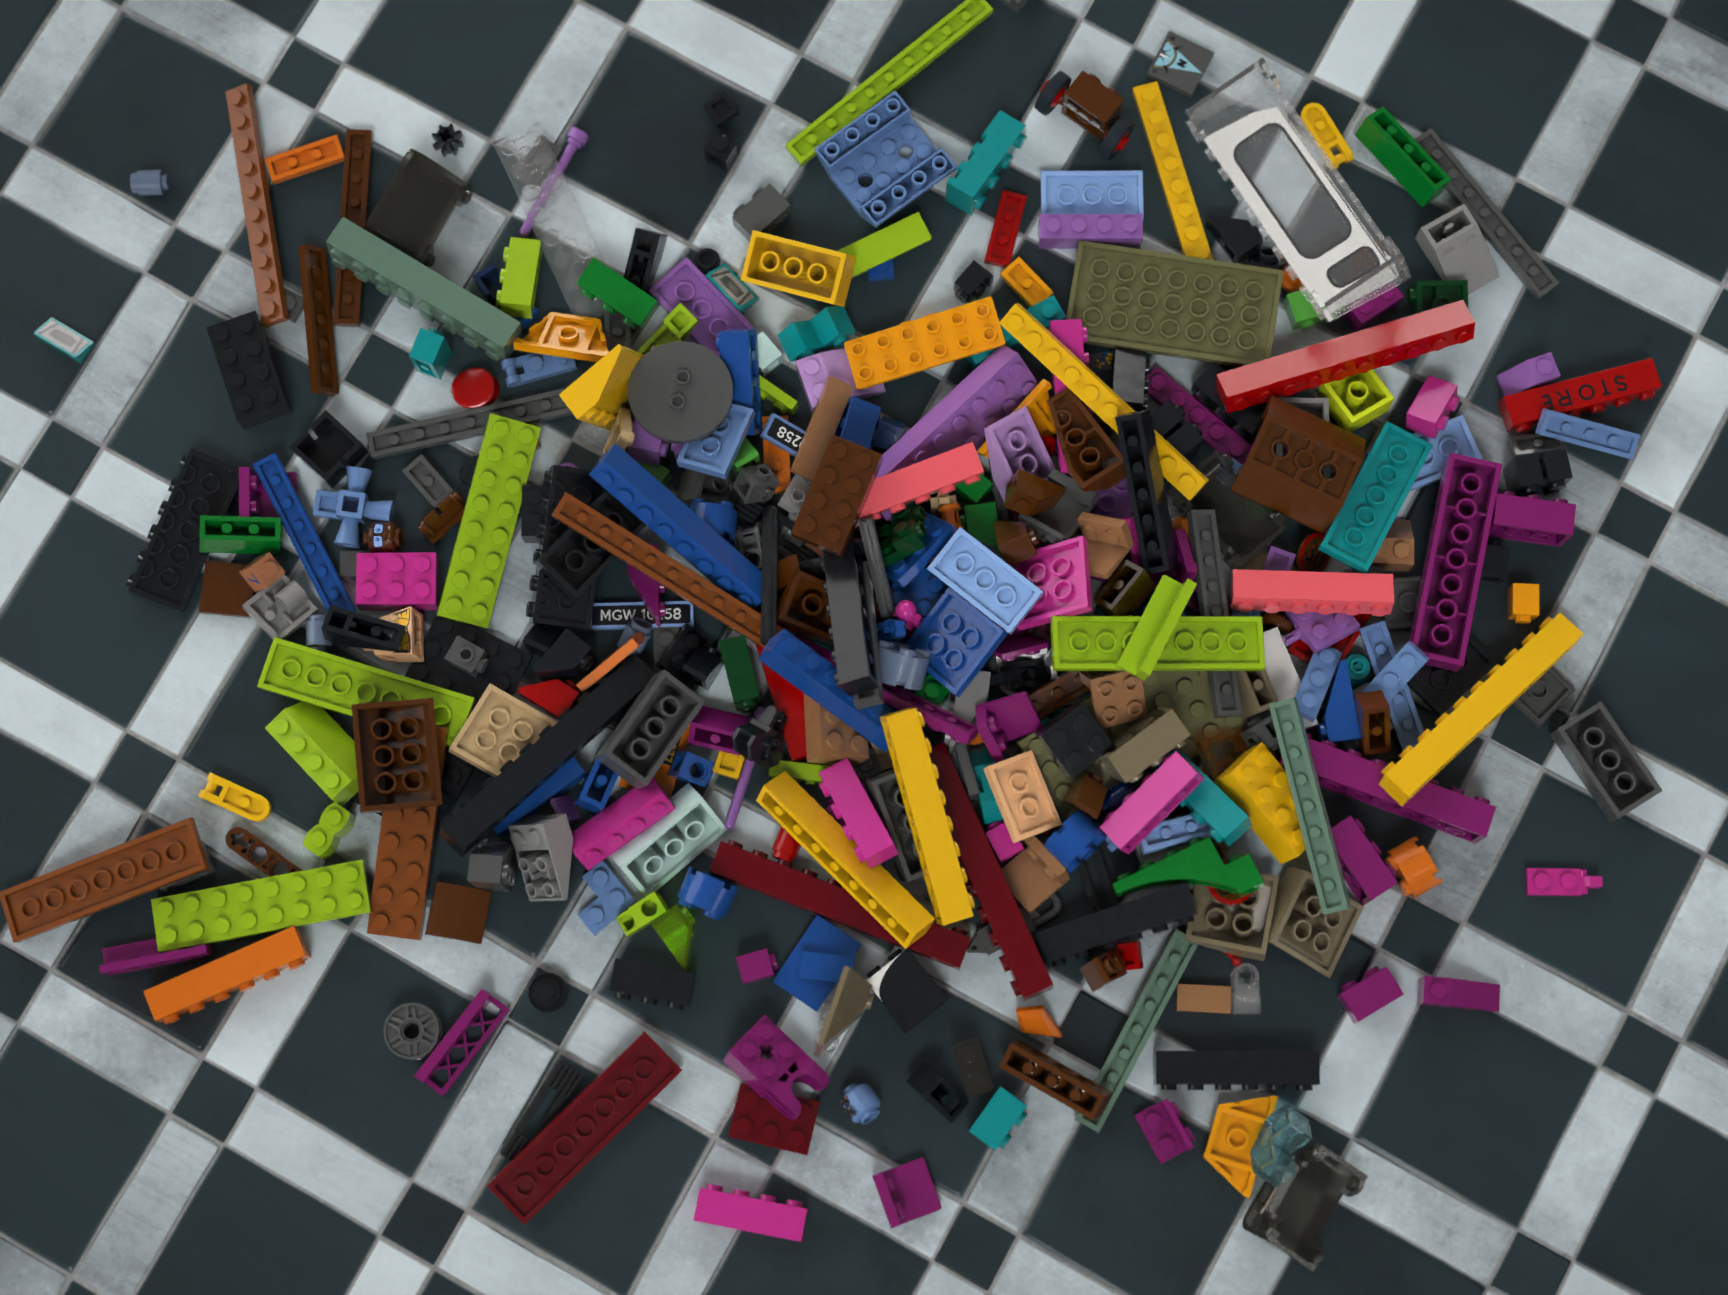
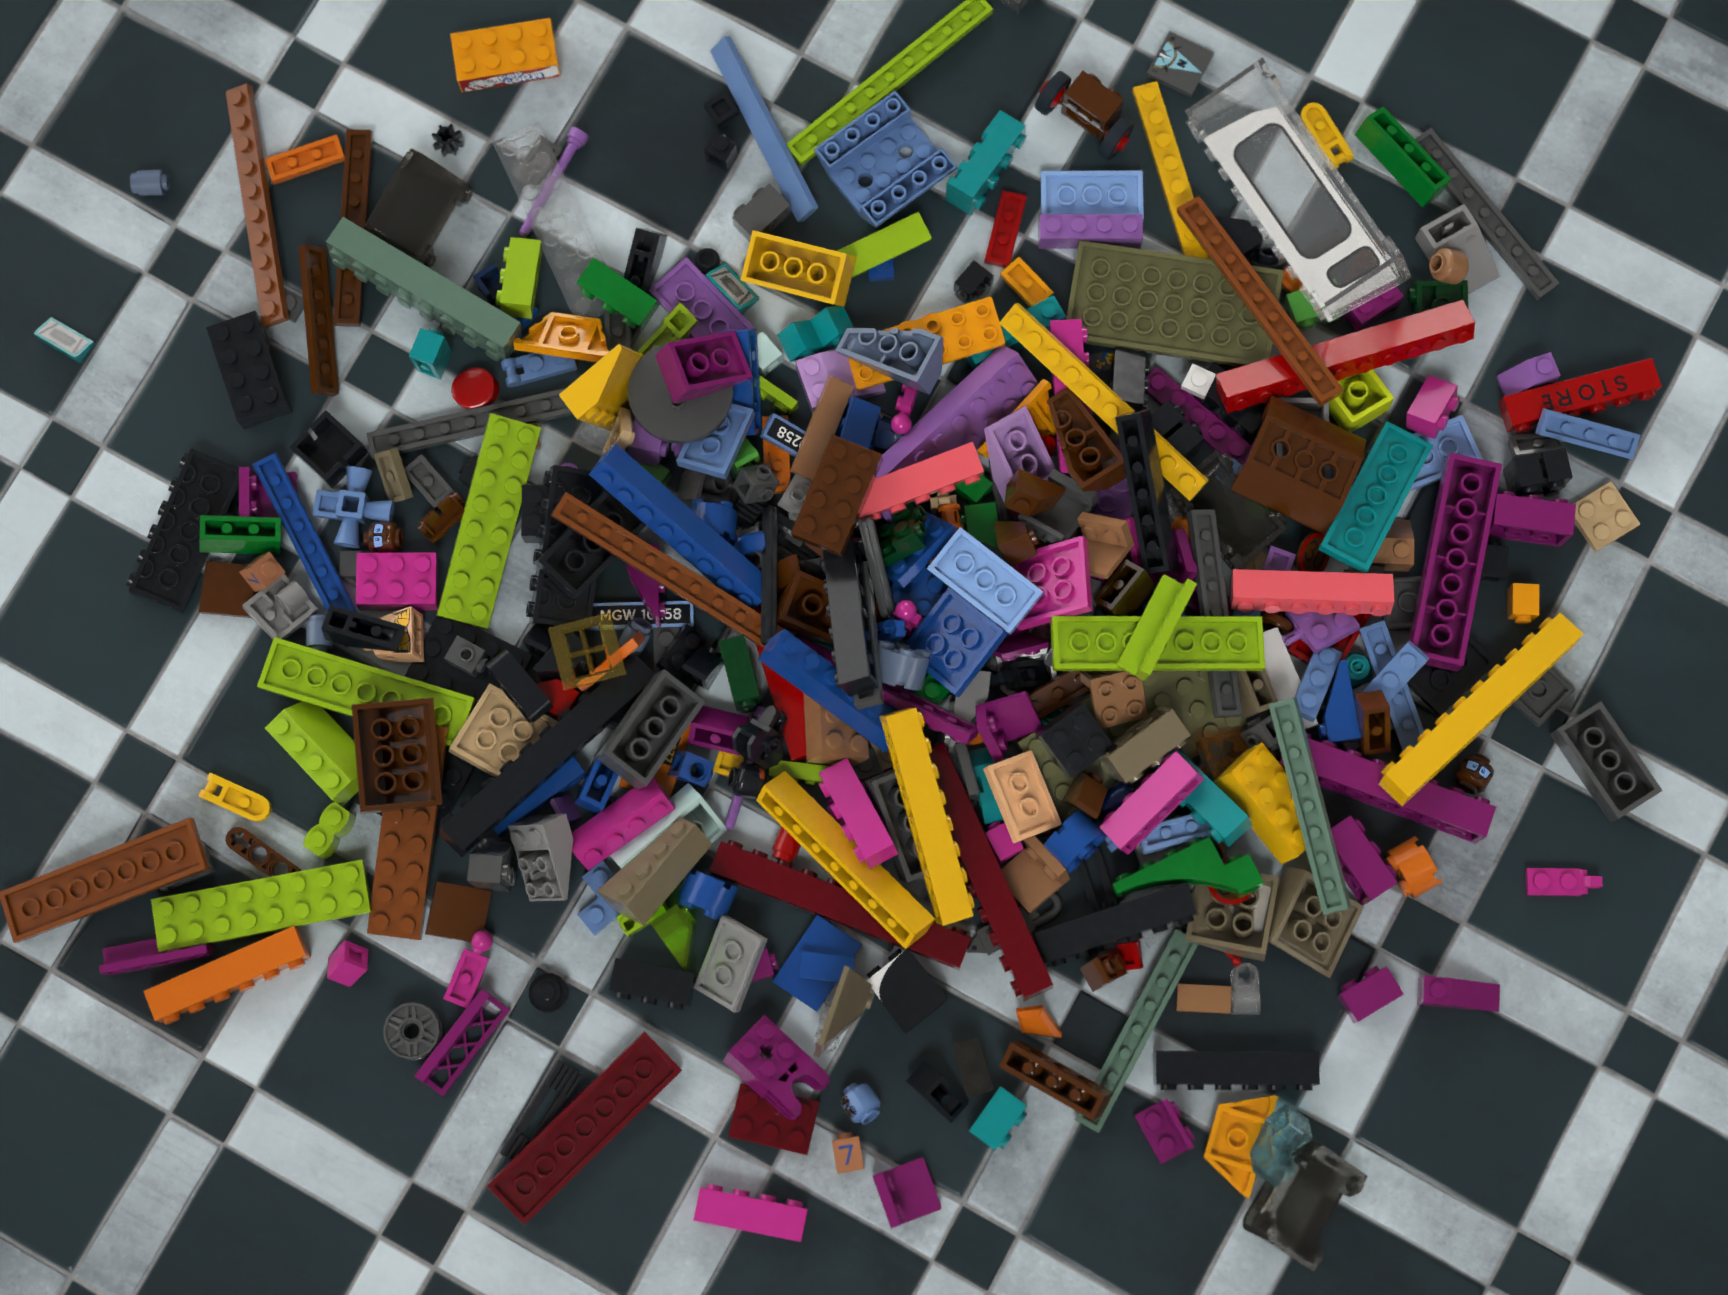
(347, 963): none -> dark pink panel
(393, 475): none -> dark tan plate
(469, 970): none -> dark pink plate
(505, 55): none -> light orange brick
(518, 686): none -> black beam
(610, 645): none -> clear yellow piece
(655, 871): none -> dark tan wedge
(702, 365): none -> magenta slope
(730, 963): none -> light grey tile
(747, 780): none -> black head
(751, 543): none -> blue piece
(764, 129): none -> medium blue tile
(847, 1153): none -> nougat brick
(901, 422): none -> dark pink plate
(902, 355): none -> sand blue wedge
(1198, 381): none -> white plate
(1260, 301): none -> dark orange plate
(1449, 266): none -> medium nougat head
(1474, 774): none -> reddish brown head
(1604, 517): none -> tan plate

